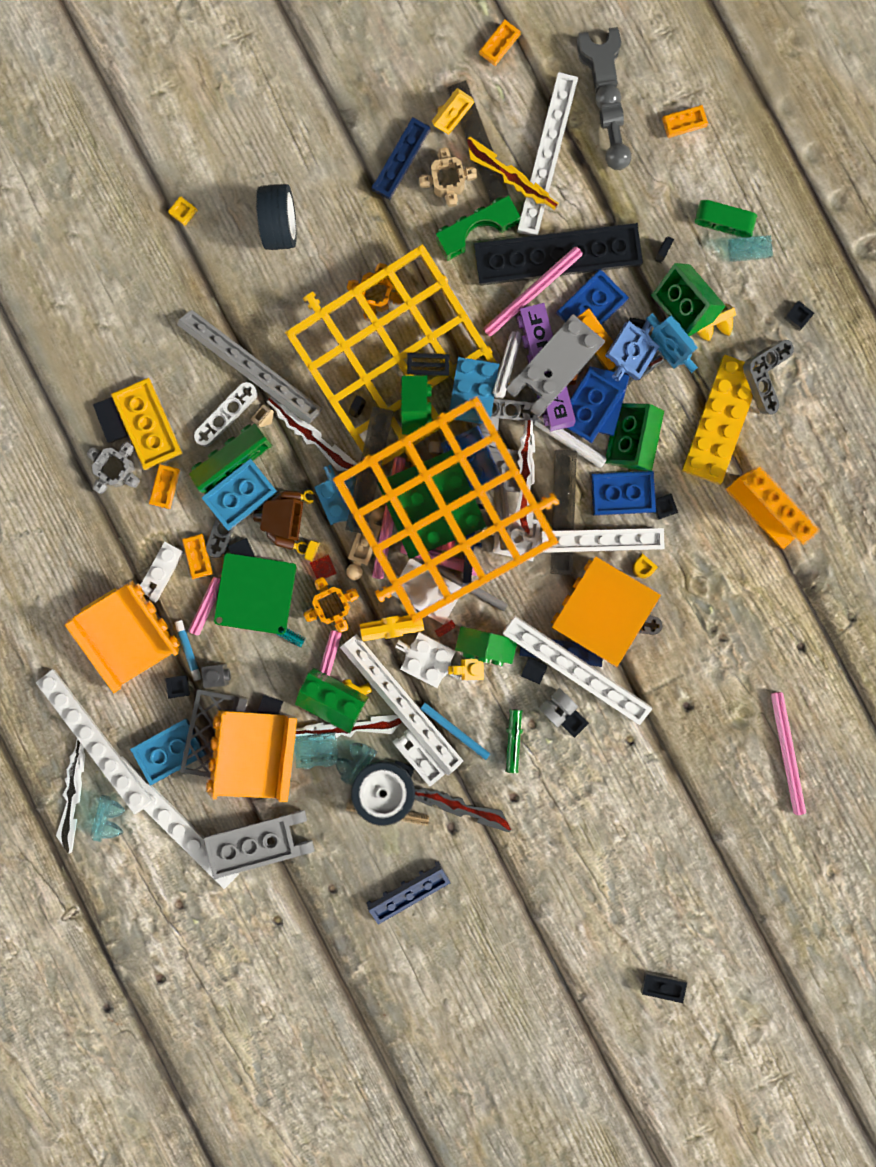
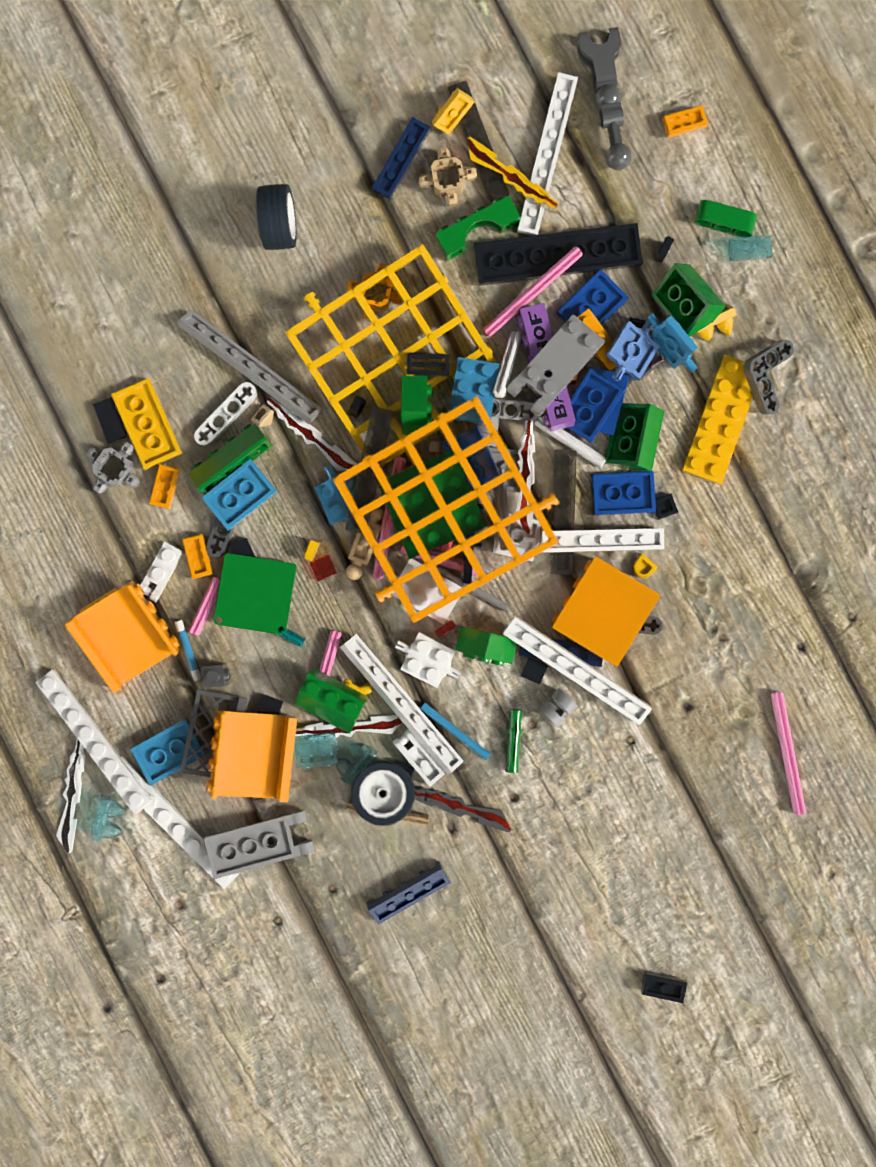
(177, 686): black plate -> none
(182, 211): yellow tile -> none
(282, 518): reddish brown torso -> none
(312, 614): light orange piece -> none
(390, 627): yellow piece -> none
(469, 669): yellow plate -> none
(499, 42): light orange plate -> none
(574, 723): black tile -> none
(771, 508): light orange panel -> none
(799, 315): black tile -> none

